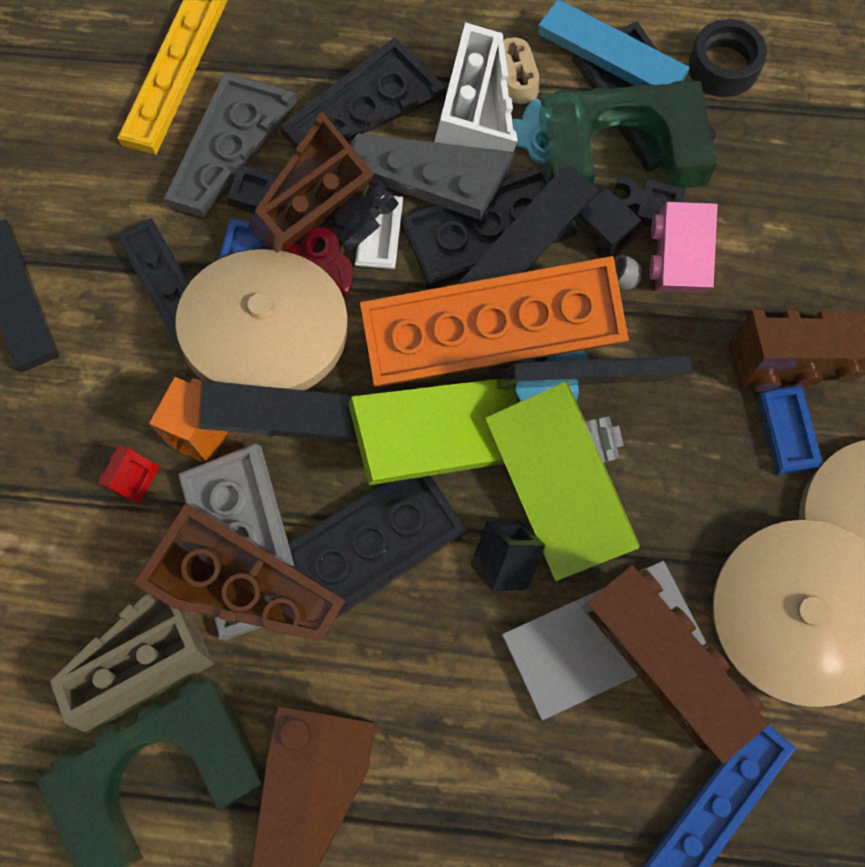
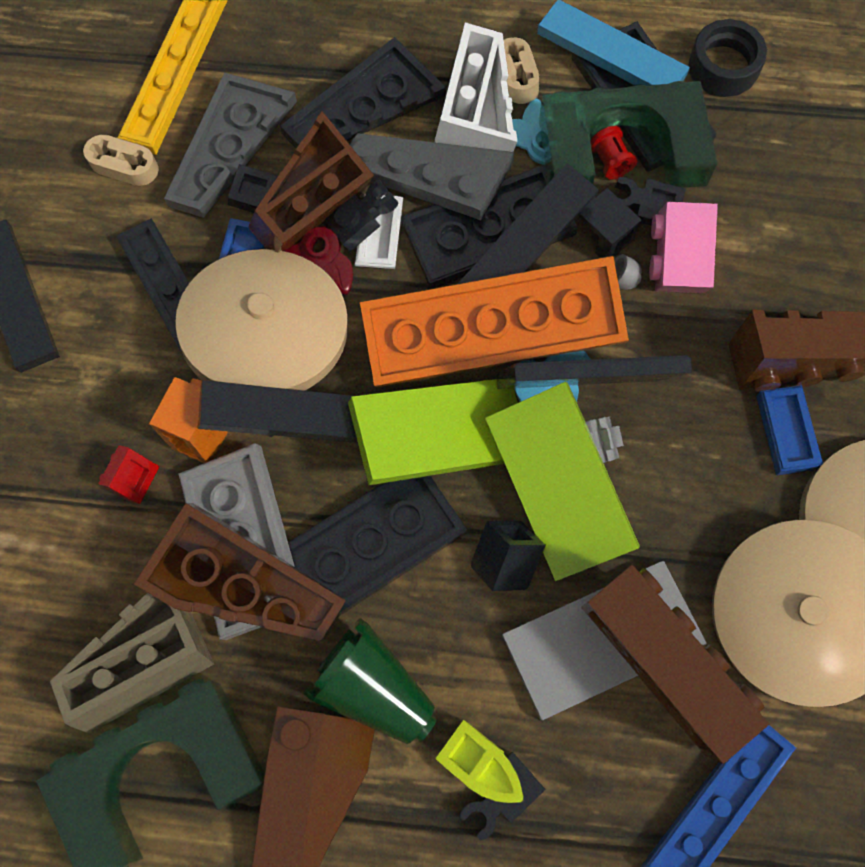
(123, 155): none -> tan beam
(372, 687): none -> dark green cone
(480, 765): none -> neon yellow plate
(491, 809): none -> black plate
(613, 152): none -> red bush

